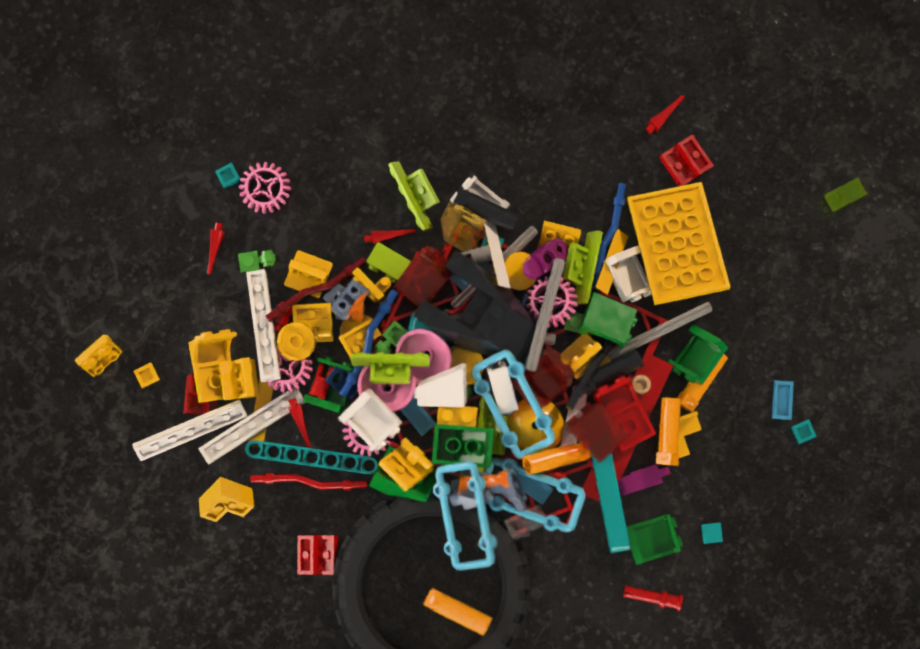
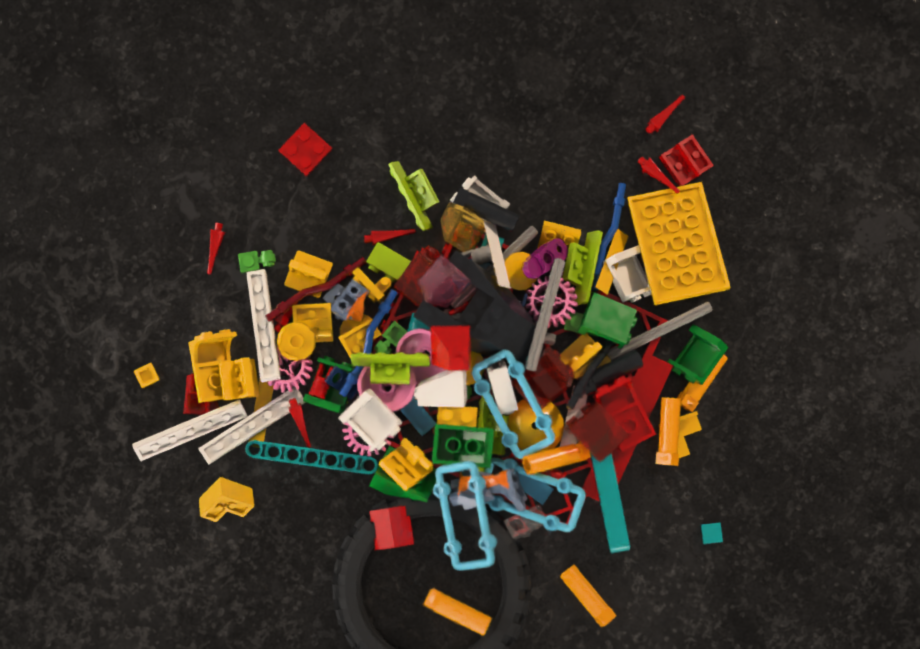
(99, 355): yellow plate -> none
(227, 175): teal tile -> none
(257, 191): bright pink gear -> none
(271, 478): red bar -> none
(305, 149): none -> red plate
(317, 554): red slope -> none
(392, 528): none -> red slope
(442, 283): none -> clear pink slope
(451, 347): none -> red slope
(587, 596): none -> light orange piece
(641, 384): tan tile -> none
(642, 479): magenta piece -> none
(651, 169): none -> red piece
(653, 539): green panel -> none
(662, 598): red pin -> none
(782, 400): dark azure tile -> none
(803, 431): teal tile -> none
(845, 194): clear neon green slope -> none

